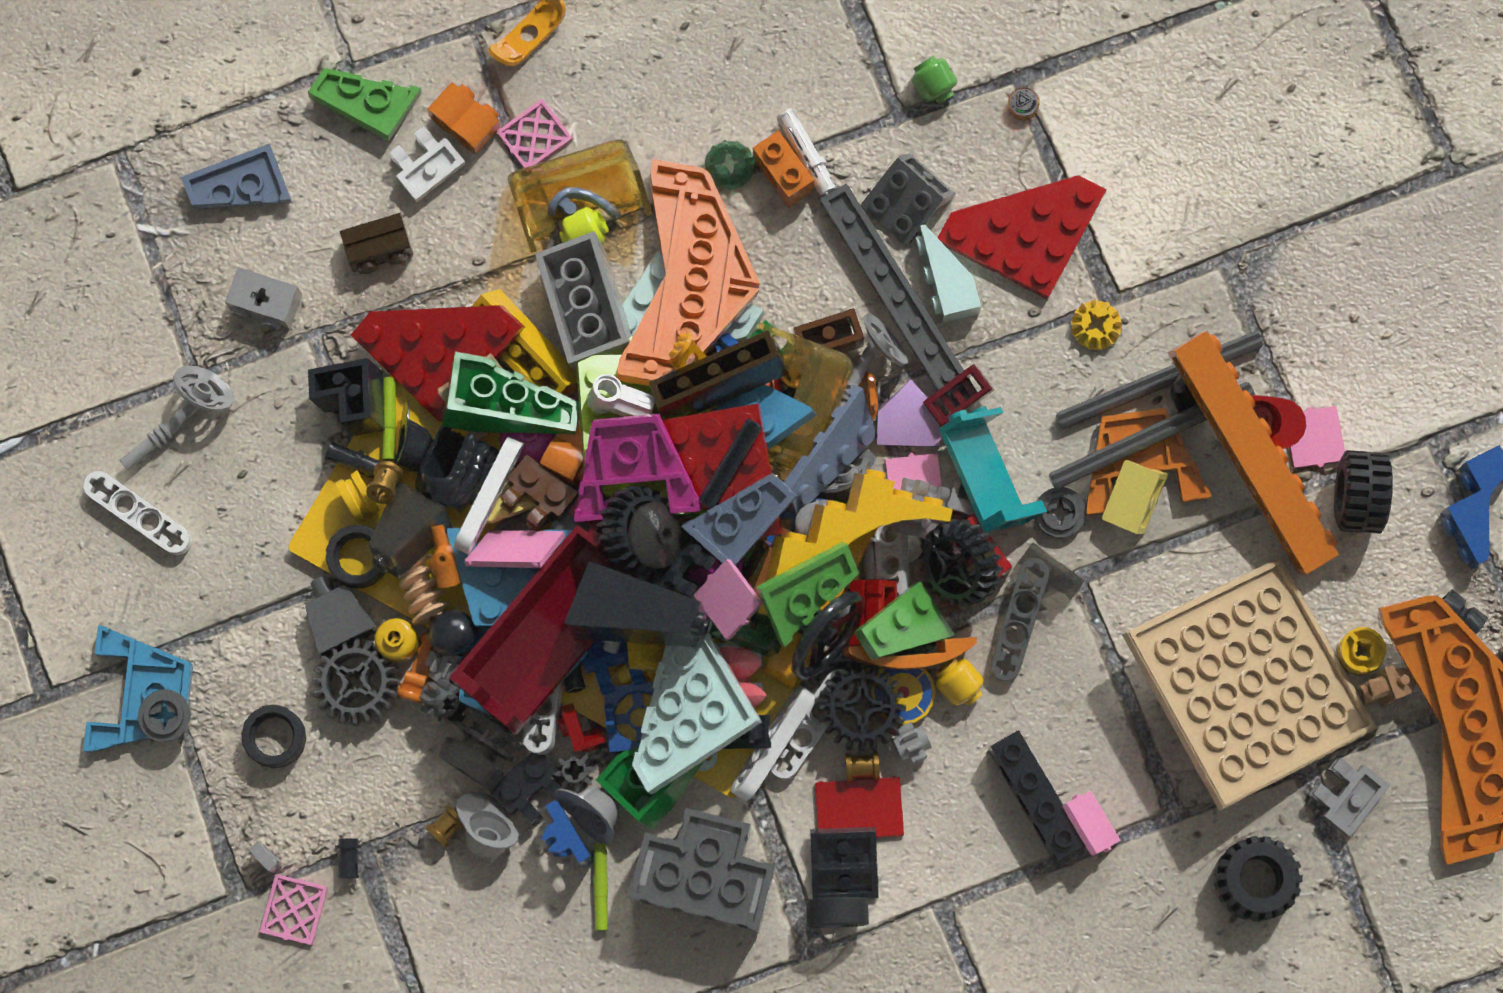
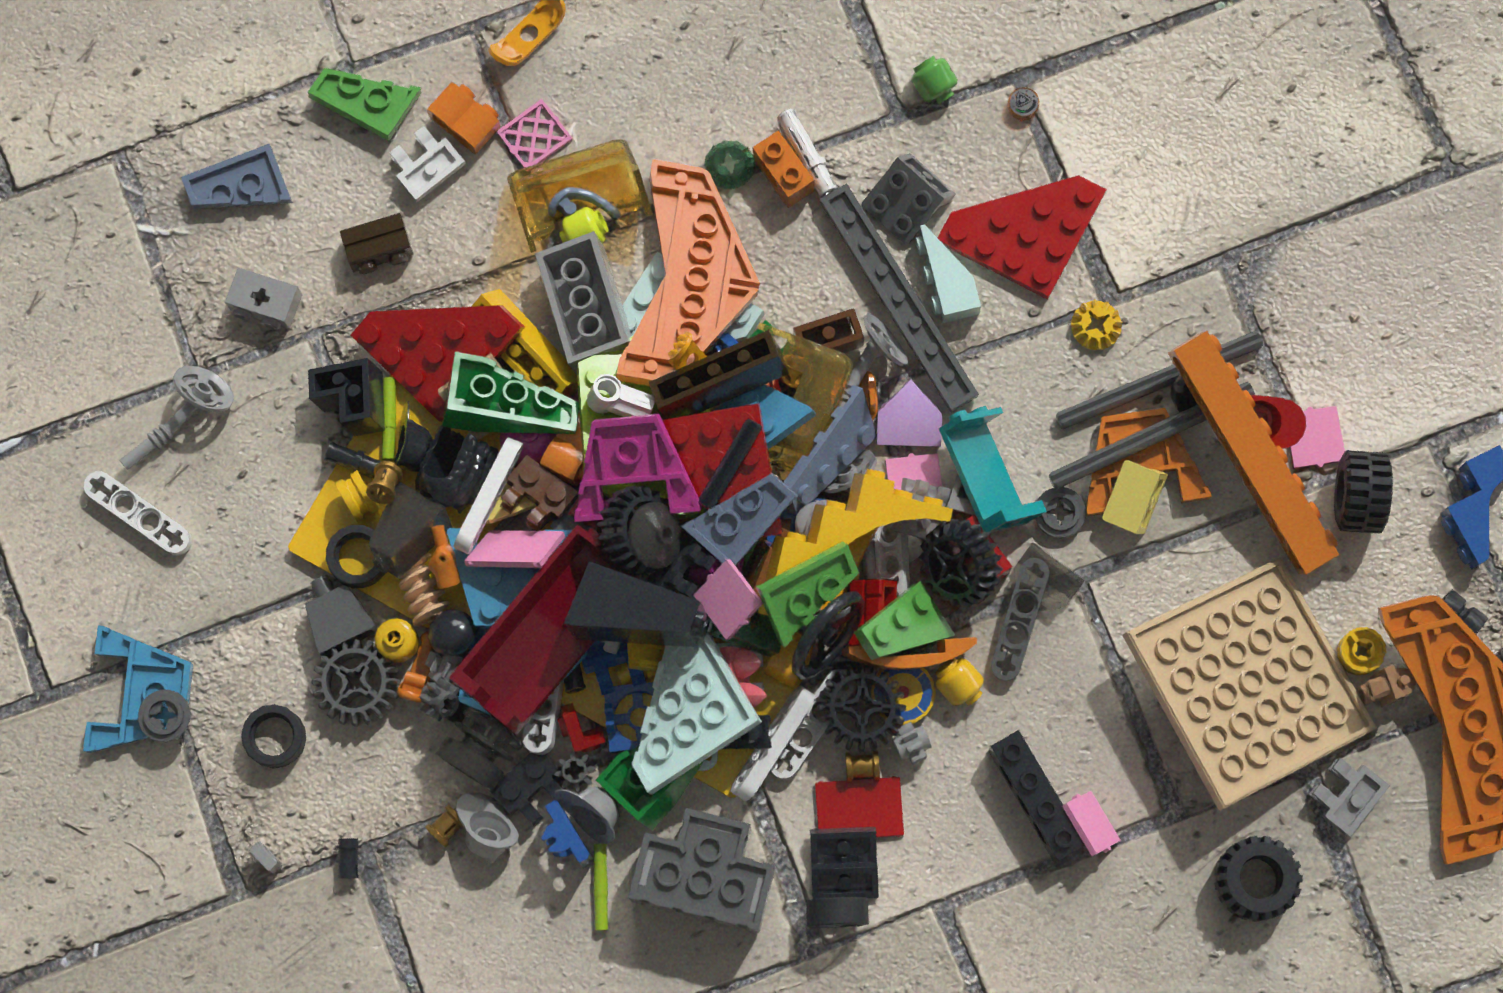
(279, 918): bright pink window -> none
(976, 373): dark red slope -> none

